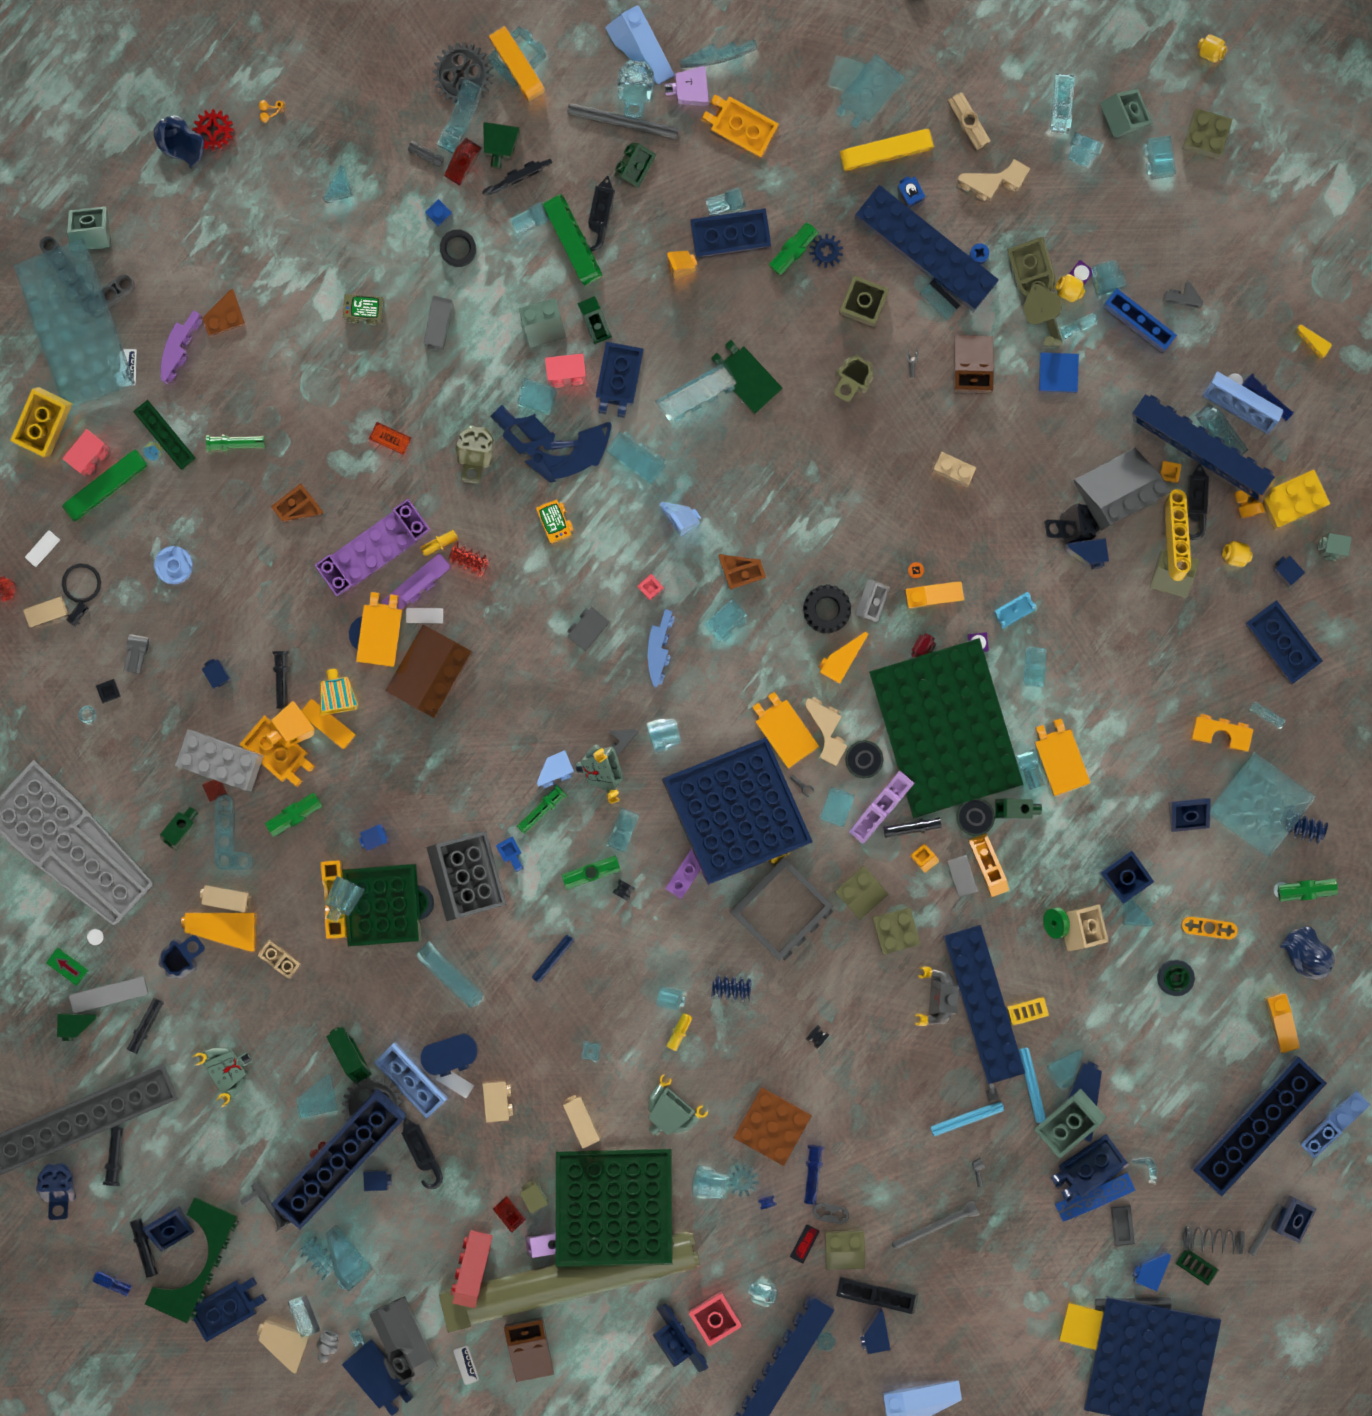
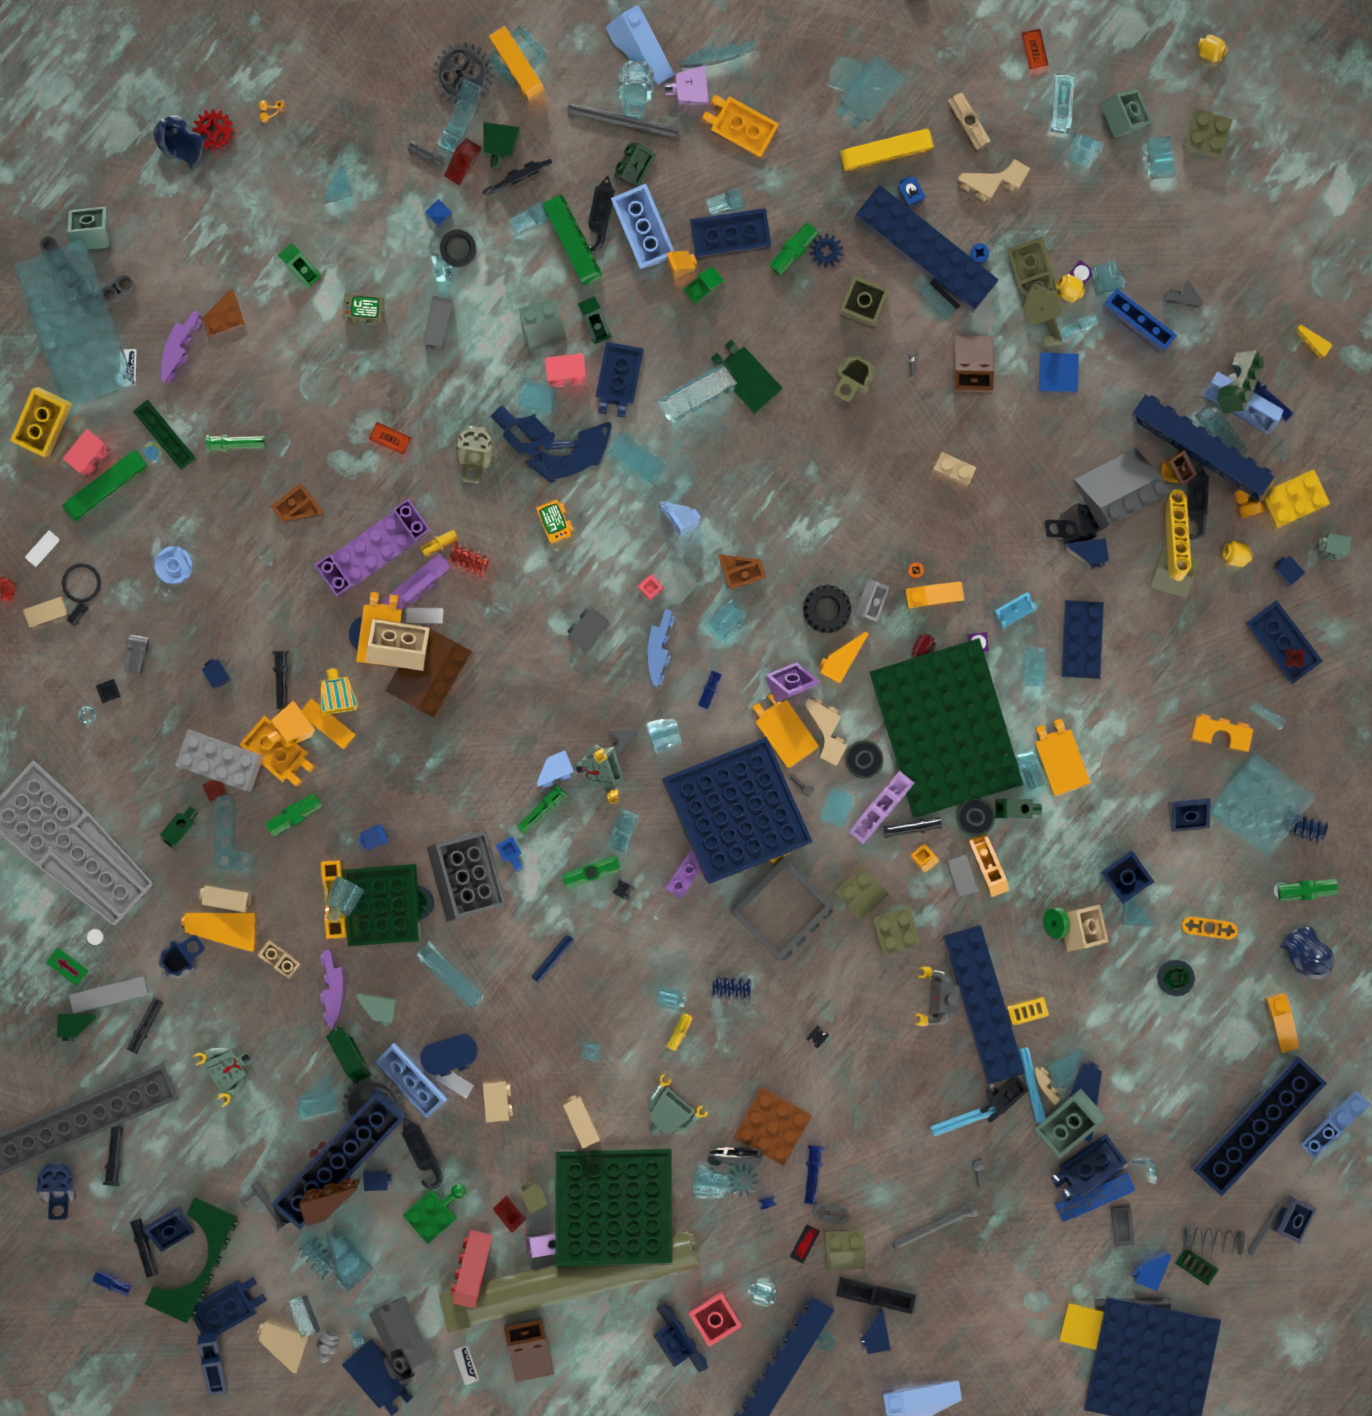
(212, 1364): none -> dark blue slope
(299, 265): none -> green slope
(322, 1203): none -> reddish brown slope
(332, 997): none -> medium lavender slope
(379, 1008): none -> sand green slope
(397, 644): none -> tan slope
(431, 1213): none -> green plate
(442, 272): none -> clear light blue bracket
(643, 226): none -> light blue slope
(703, 285): none -> green slope
(709, 689): none -> clear blue axle
(735, 1156): none -> black hinge
(790, 681): none -> medium lavender slope
(1005, 1098): none -> black hinge
(1034, 49): none -> clear red tile
(1043, 1079): none -> tan slope
(1082, 639): none -> dark blue plate
(1181, 467): none -> reddish brown slope
(1237, 394): none -> dark green arch
(1299, 661): none -> clear red plate

